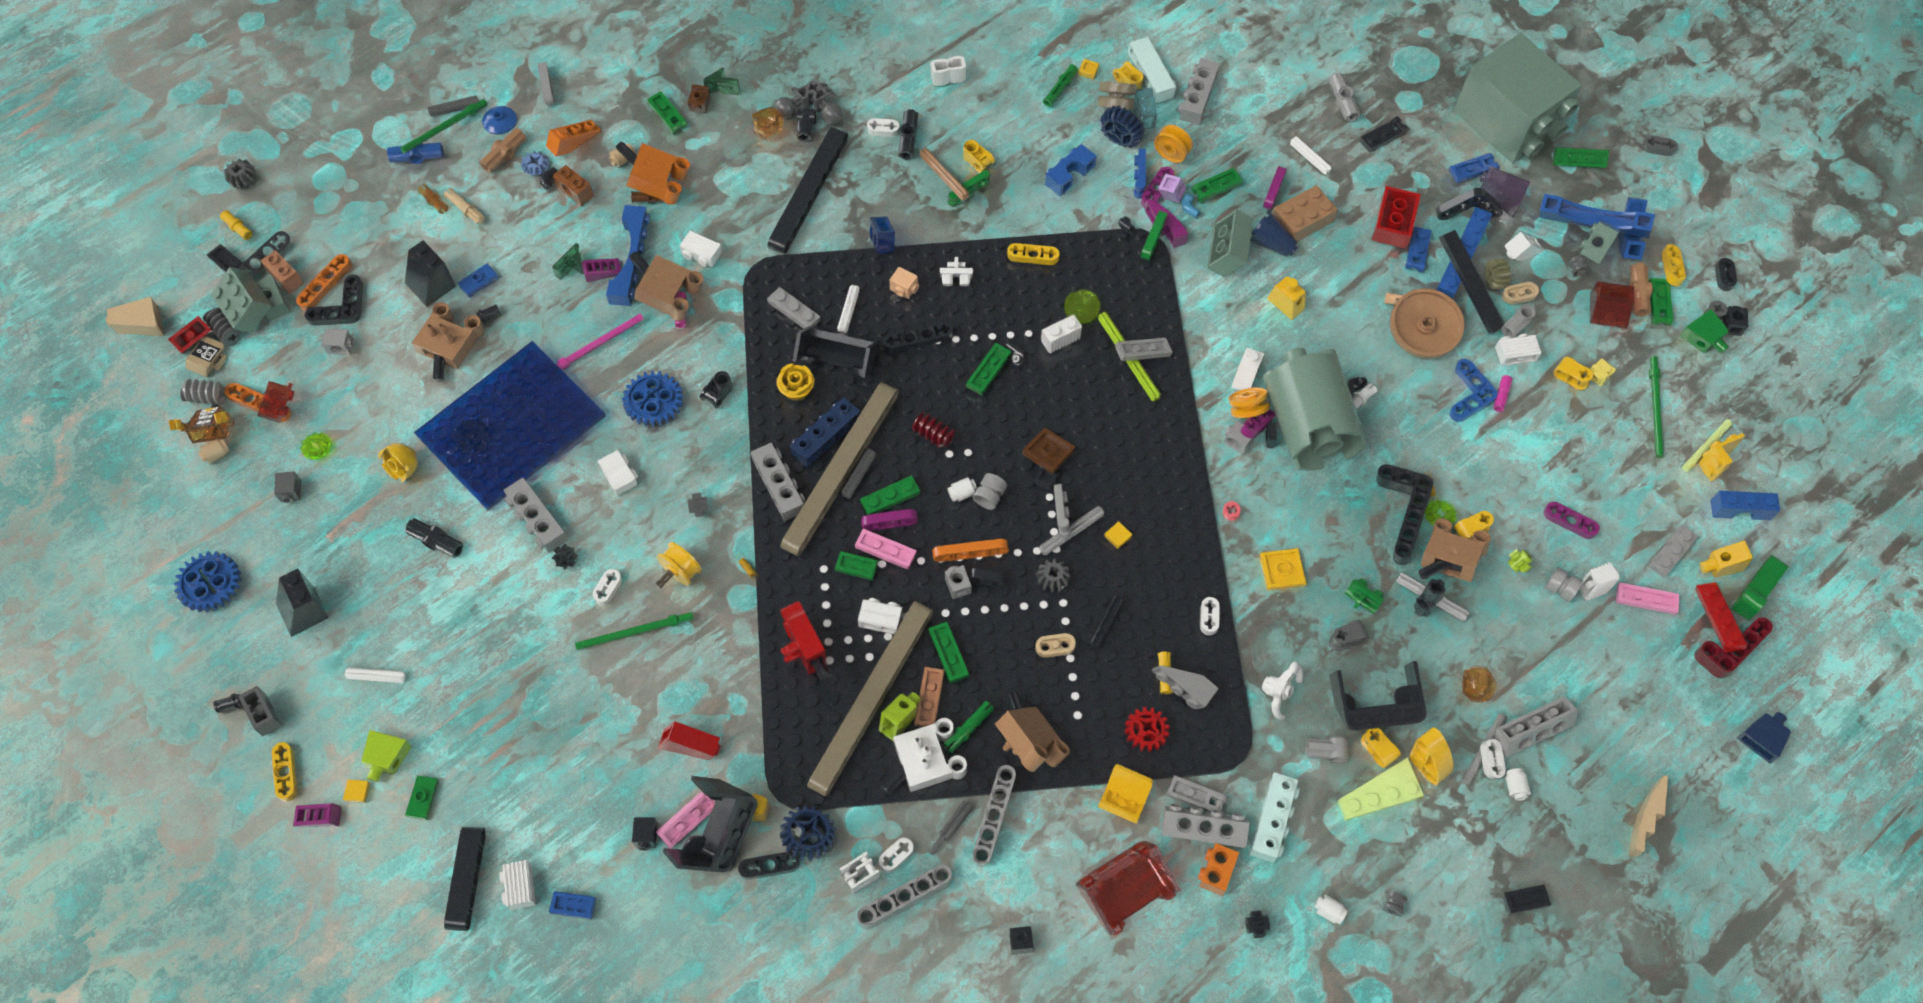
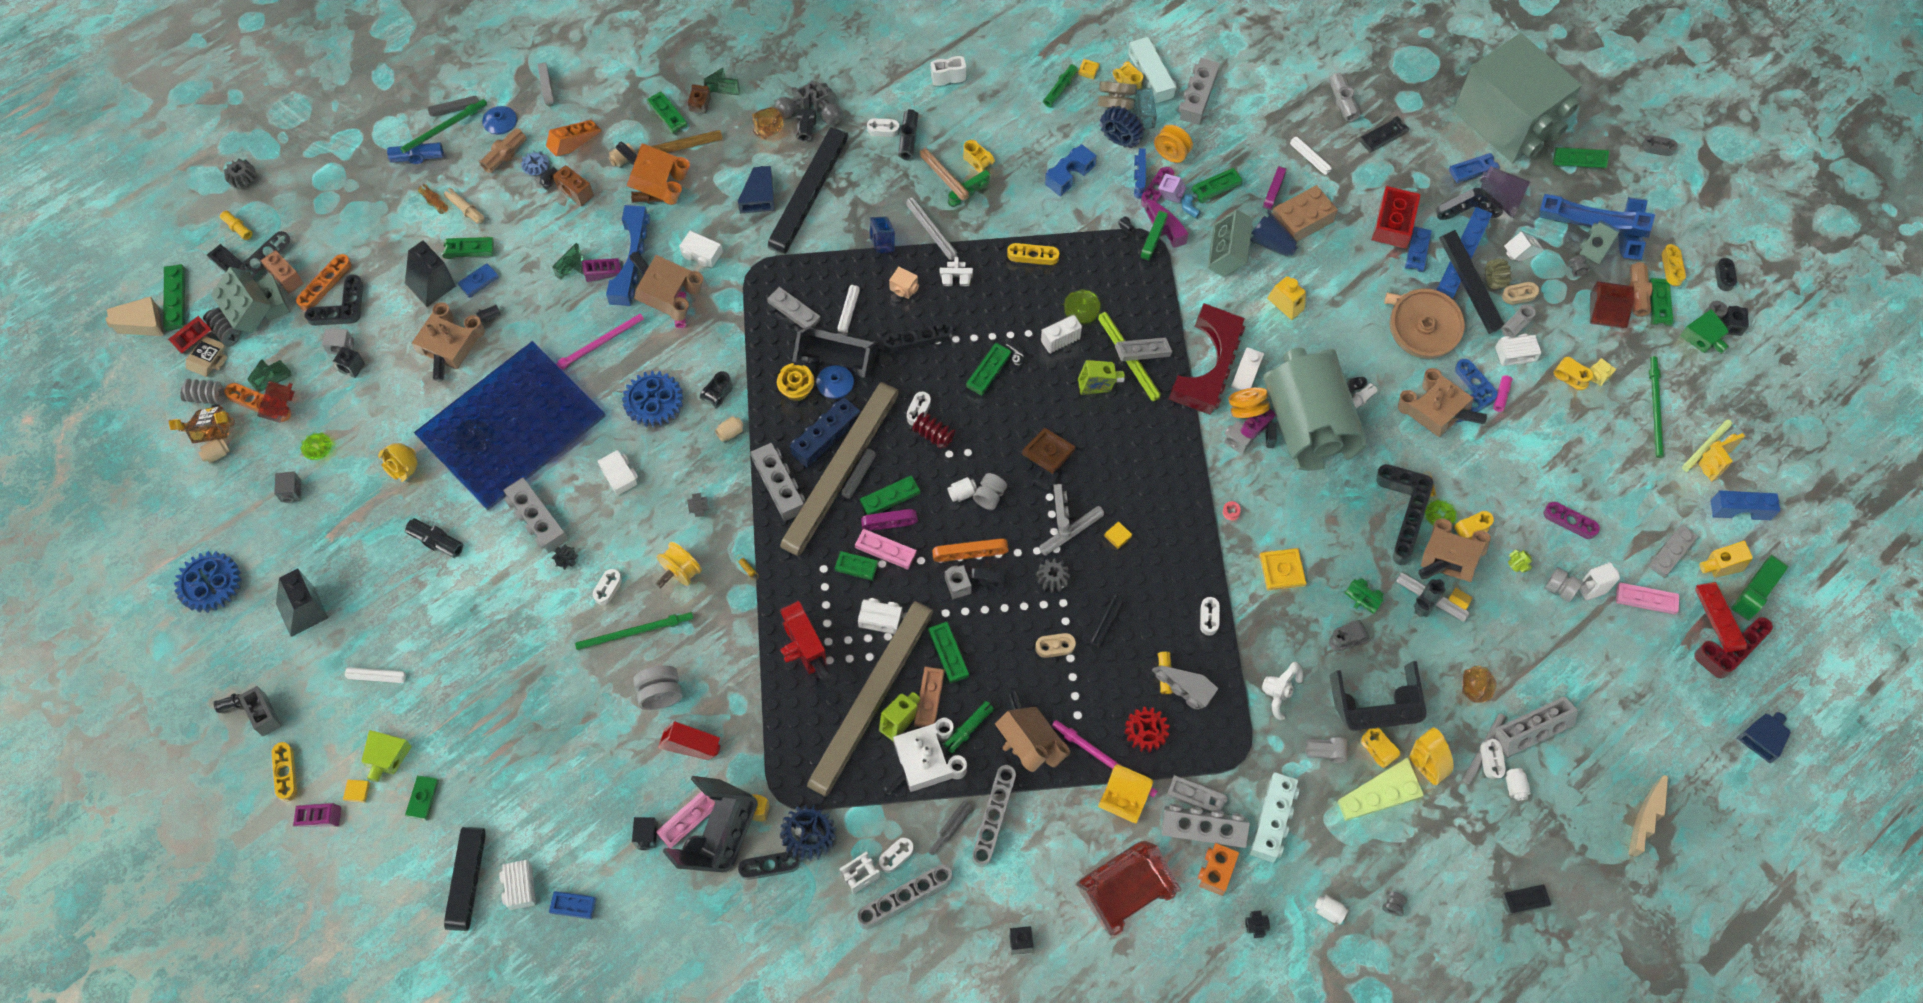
(174, 297): none -> green plate
(263, 374): none -> clear green slope
(348, 362): none -> black brick
(468, 247): none -> green plate
(657, 687): none -> light grey wheel
(689, 141): none -> pearl gold axle
(729, 429): none -> tan brick
(757, 192): none -> dark blue slope
(835, 388): none -> blue dish
(914, 406): none -> white beam
(931, 228): none -> light grey axle
(1071, 735): none -> dark pink bar
(1098, 377): none -> lime torso
(1203, 391): none -> dark red arch
(1440, 405): none -> medium nougat piece
(1460, 598): none -> yellow tile

